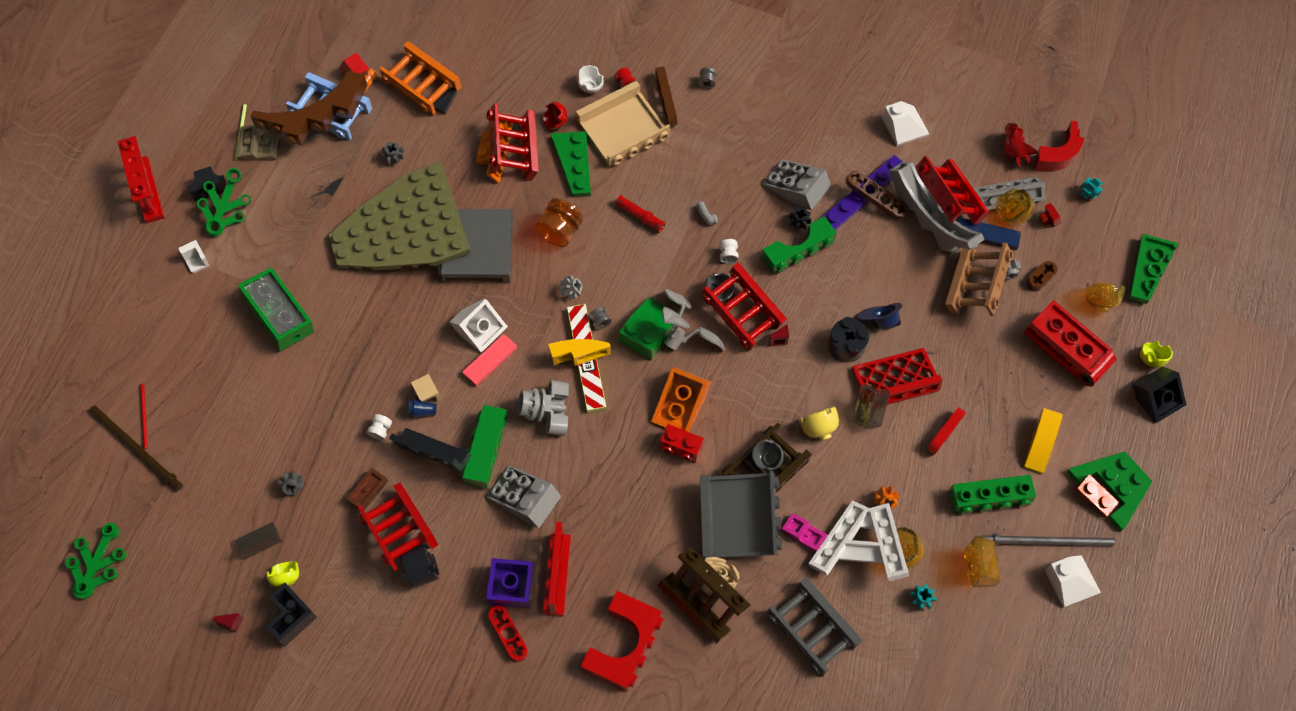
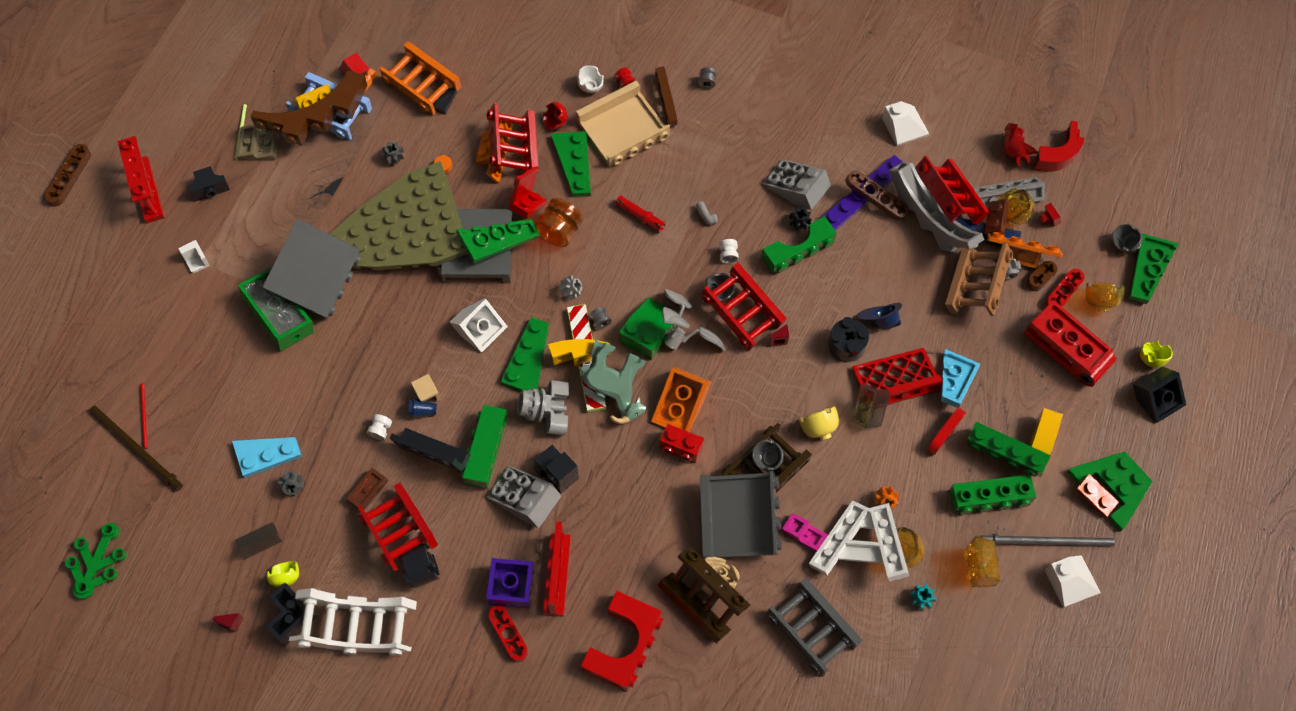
(64, 173): none -> reddish brown beam
(222, 206): green plant -> none
(264, 454): none -> medium azure wing
(311, 597): none -> white fence
(312, 96): none -> yellow hinge
(312, 269): none -> dark grey panel
(446, 162): none -> orange tile
(489, 360): coral tile -> none
(497, 238): none -> green wing
(522, 199): none -> red bracket
(527, 361): none -> green wing
(557, 468): none -> black brick
(614, 383): none -> sand green animal
(957, 377): none -> medium azure wing
(997, 216): none -> copper plate
(1008, 449): none -> green brick
(1024, 252): none -> orange bracket
(1066, 283): none -> red beam
(1091, 188): teal gear -> none
(1127, 238): none -> dark grey hair

